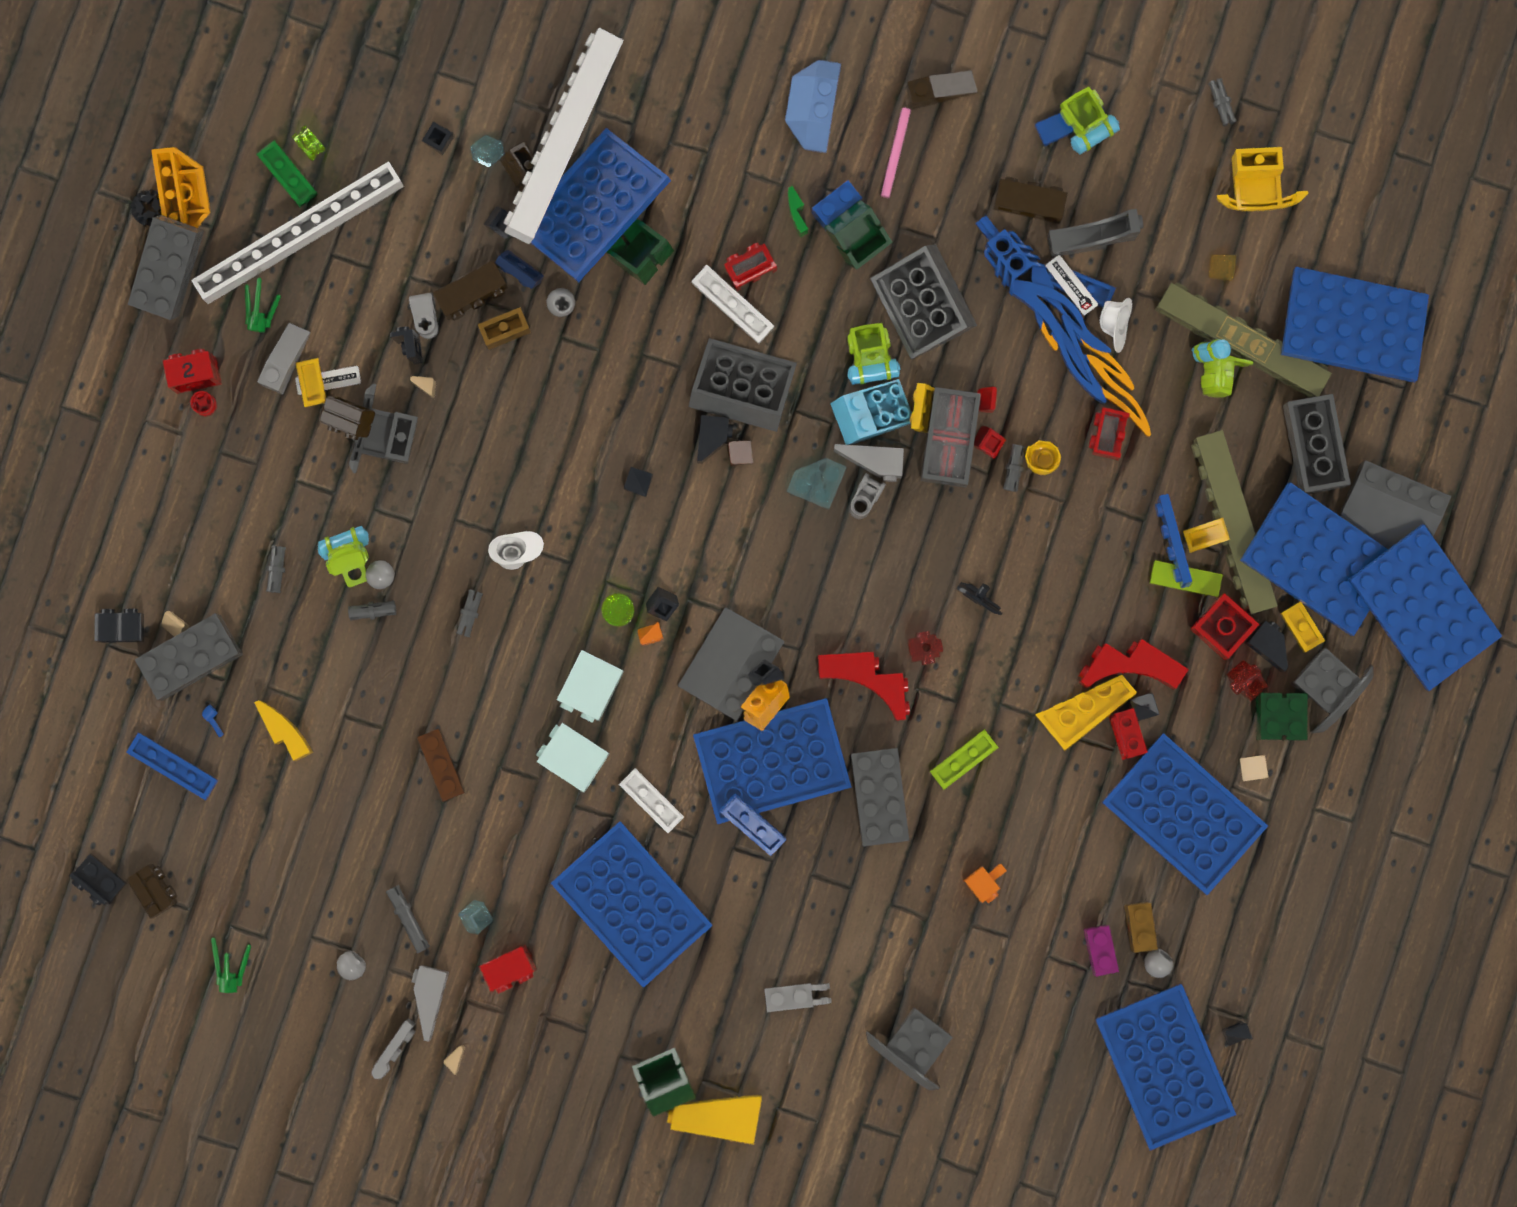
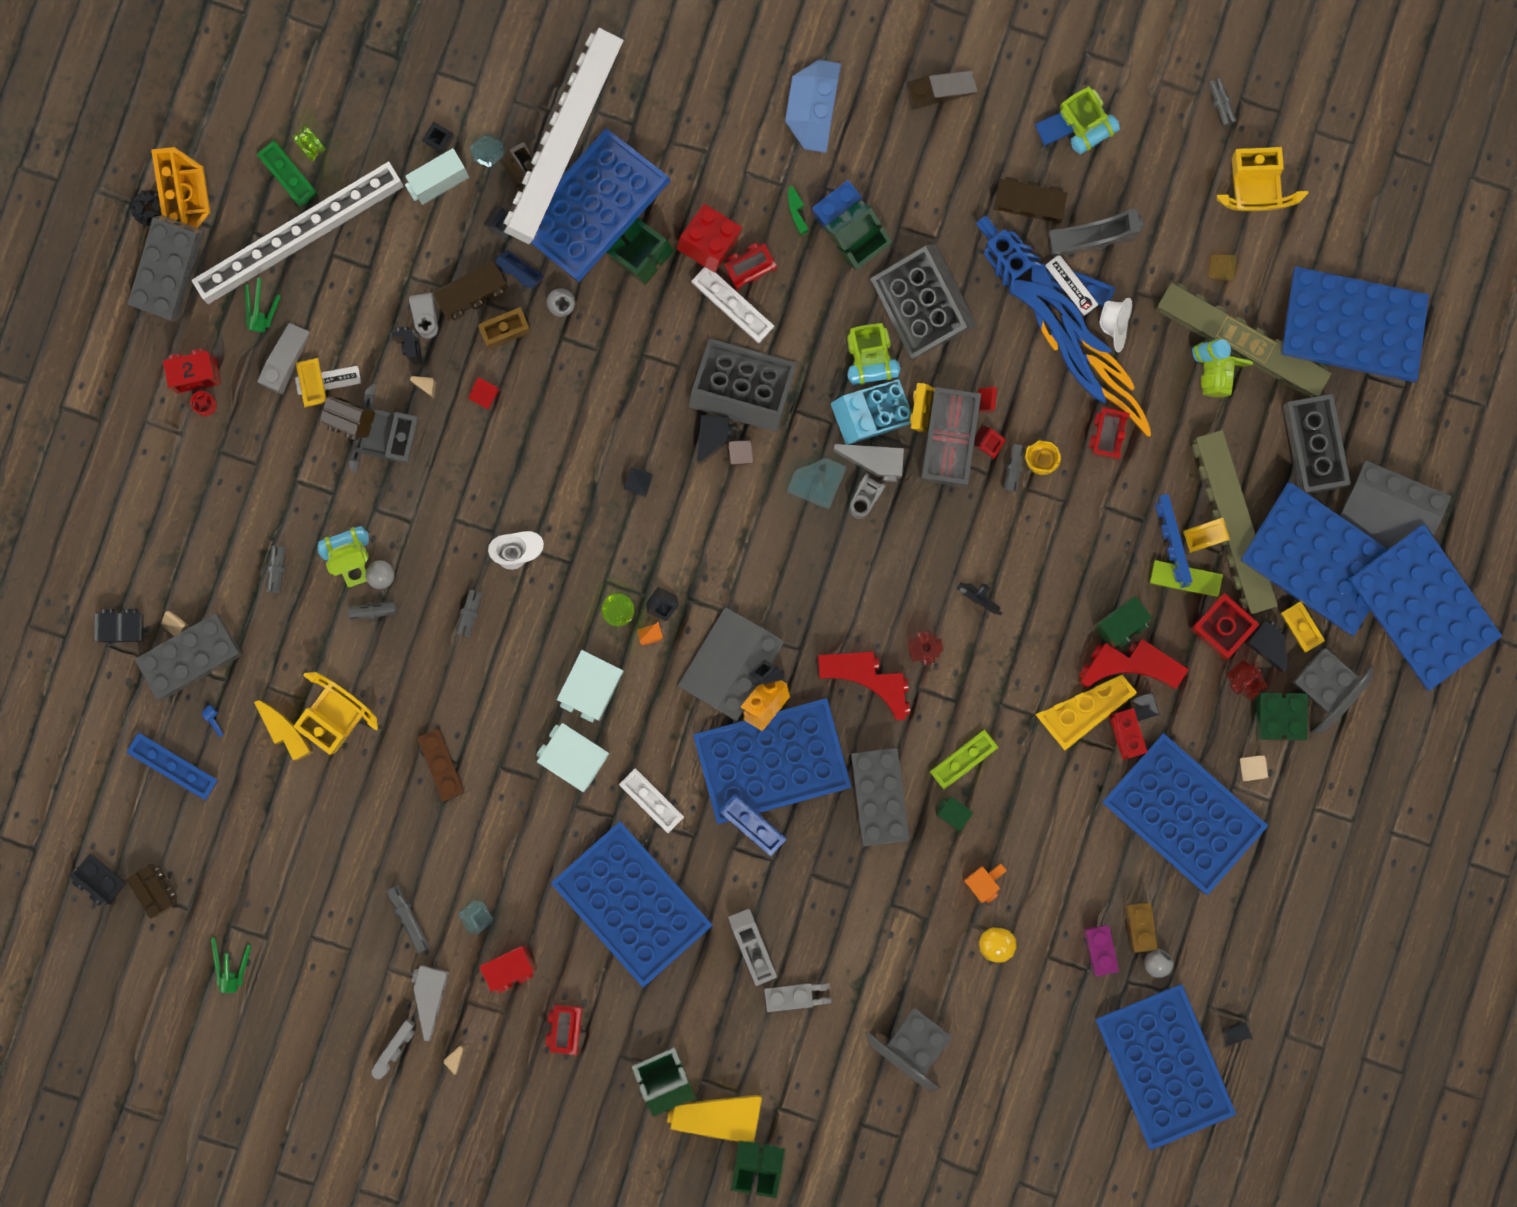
(332, 715): none -> yellow piece
(351, 965): light grey piece -> none
(436, 177): none -> light aqua brick
(483, 393): none -> red slope
(565, 1029): none -> red window
(709, 238): none -> red brick
(752, 947): none -> light grey slope
(764, 1160): none -> dark green piece
(895, 153): bright pink bar -> none
(953, 813): none -> dark green brick
(997, 945): none -> yellow hair
(1122, 622): none -> dark green piece

